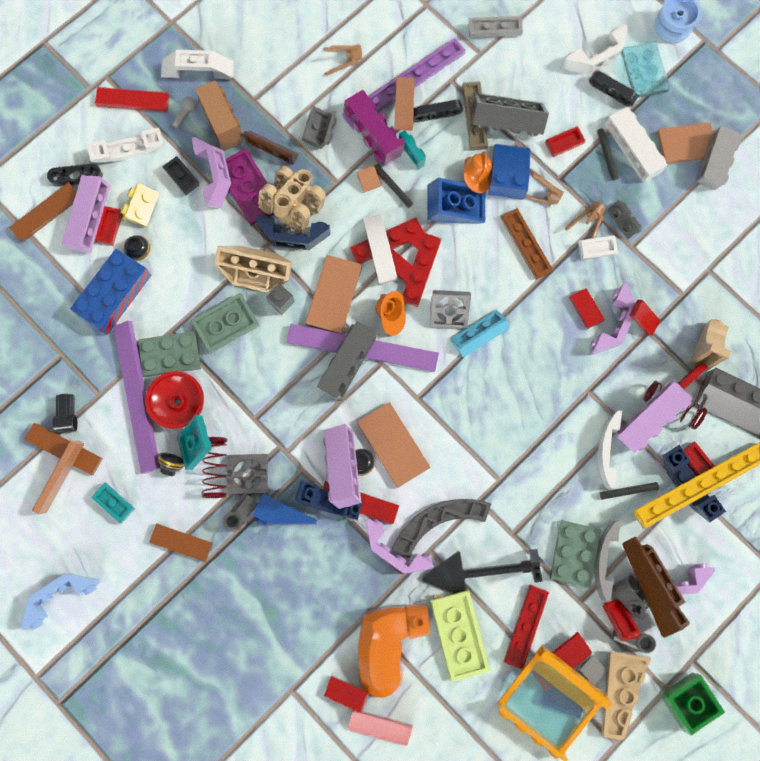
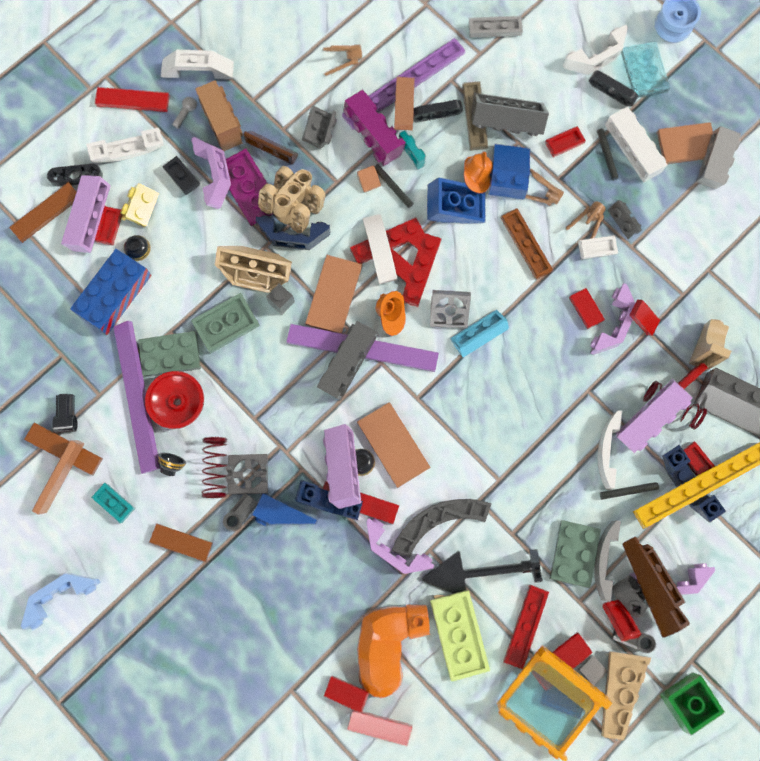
(194, 442): teal plate -> none

